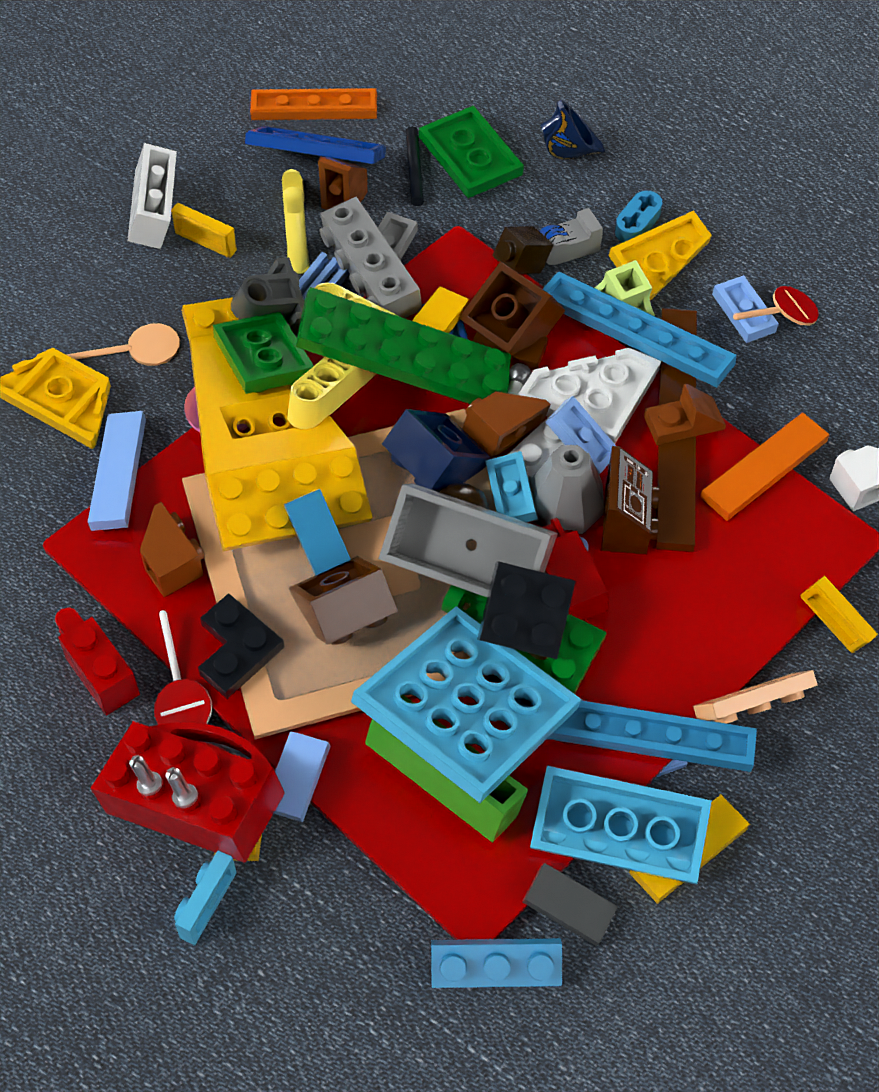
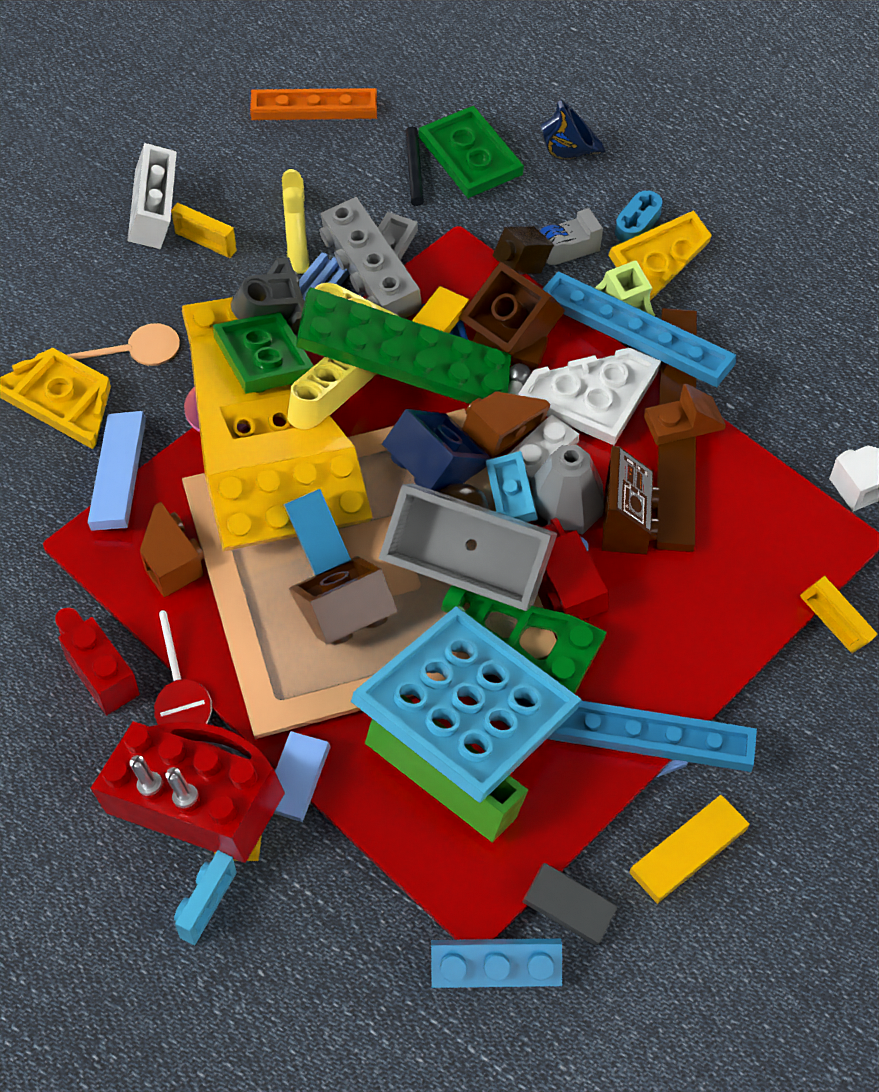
(245, 648): black plate -> none
(316, 144): blue tile -> none
(340, 182): dark orange slope -> none
(526, 610): black plate -> none
(577, 427): light blue plate -> none
(621, 824): medium azure slope -> none
(739, 296): light blue plate -> none
(756, 698): light nougat plate -> none
(764, 466): orange tile -> none
(791, 303): red piece -> none

